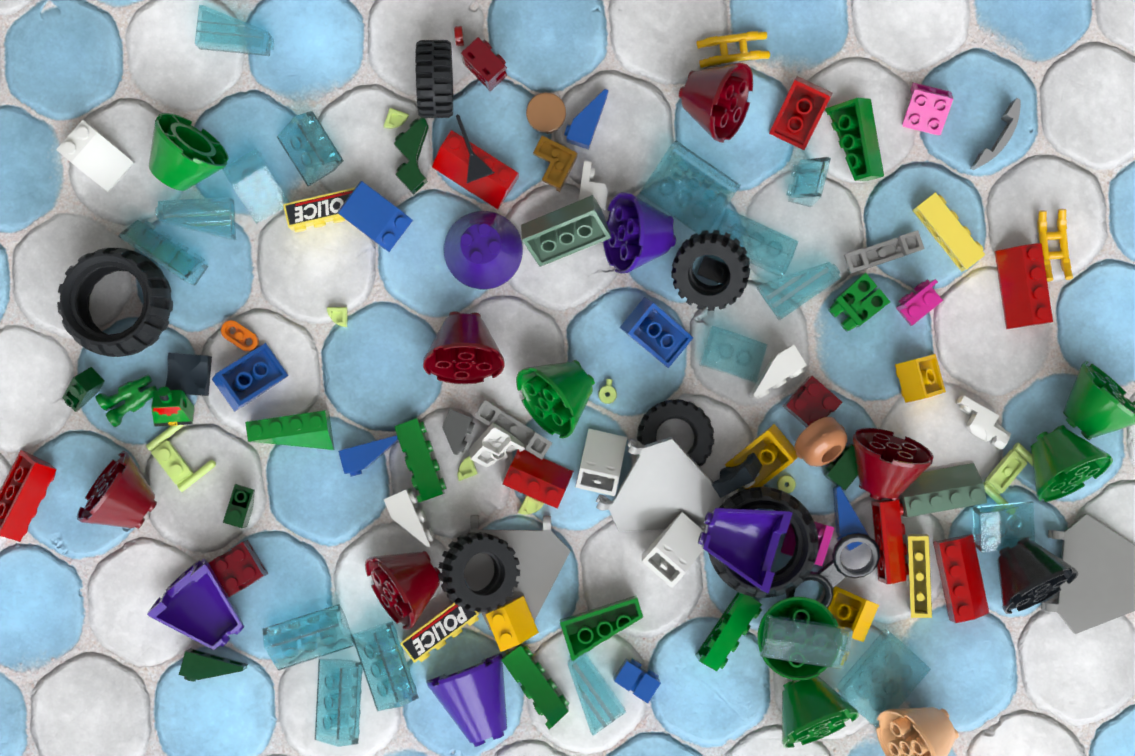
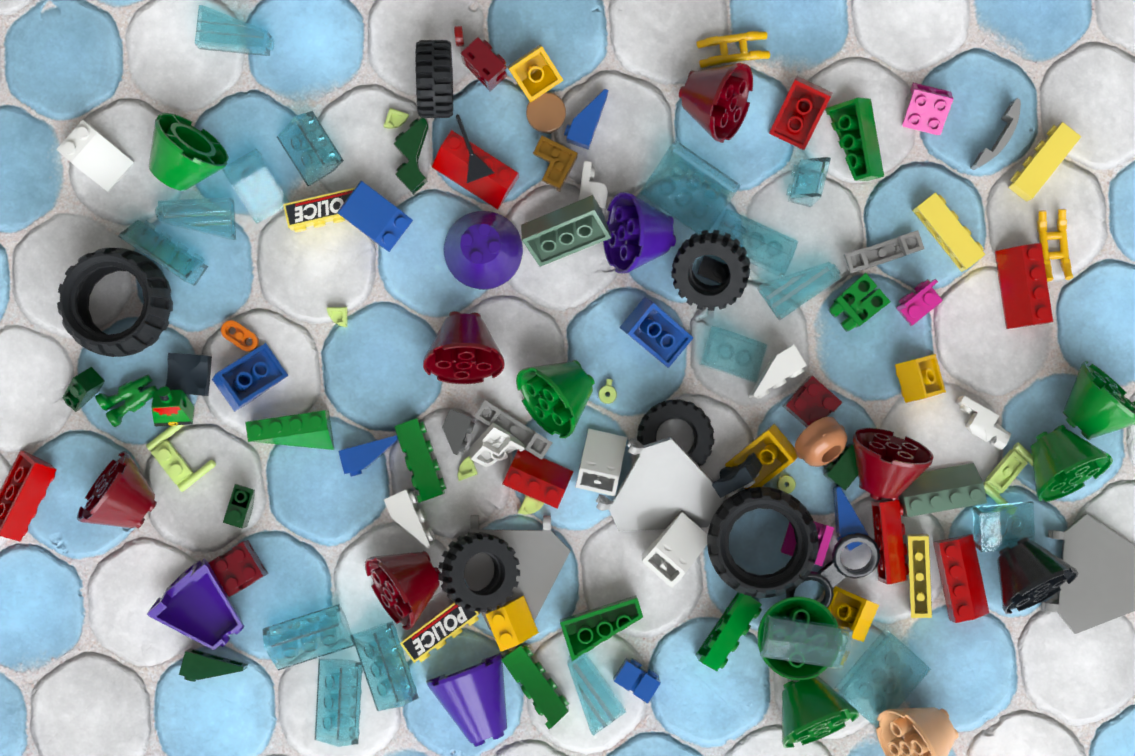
(535, 73): none -> yellow slope
(745, 541): dark purple cone -> none
(1044, 162): none -> light yellow brick

